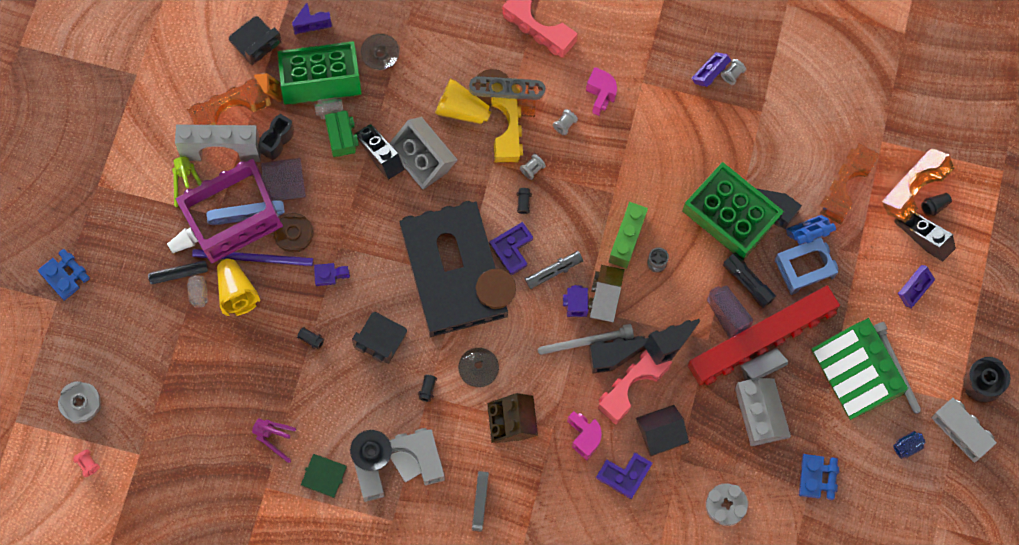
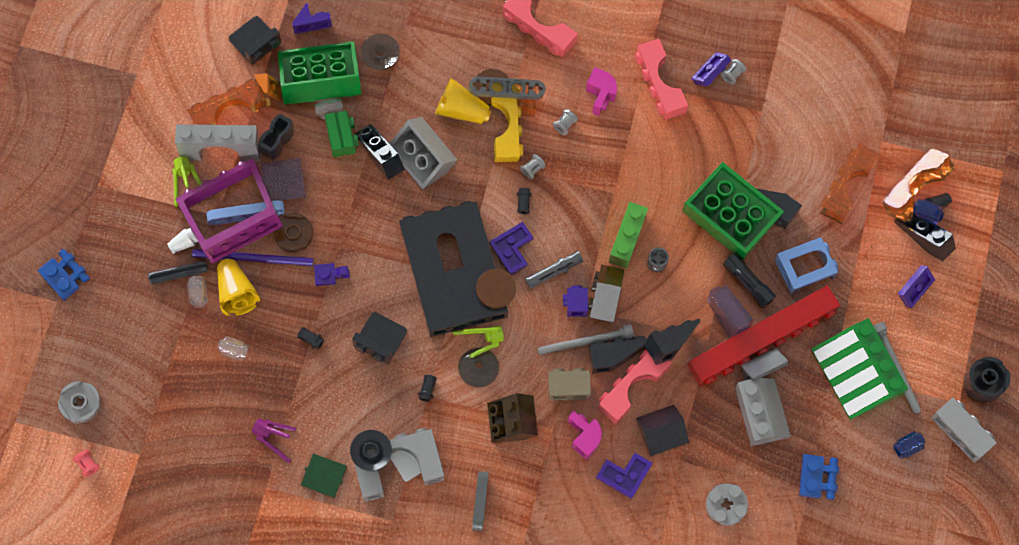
(233, 348): none -> clear brick
(493, 335): none -> lime plant
(569, 384): none -> dark tan brick
(669, 100): none -> coral arch
(811, 229): blue plate -> none
(928, 211): none -> clear blue brick

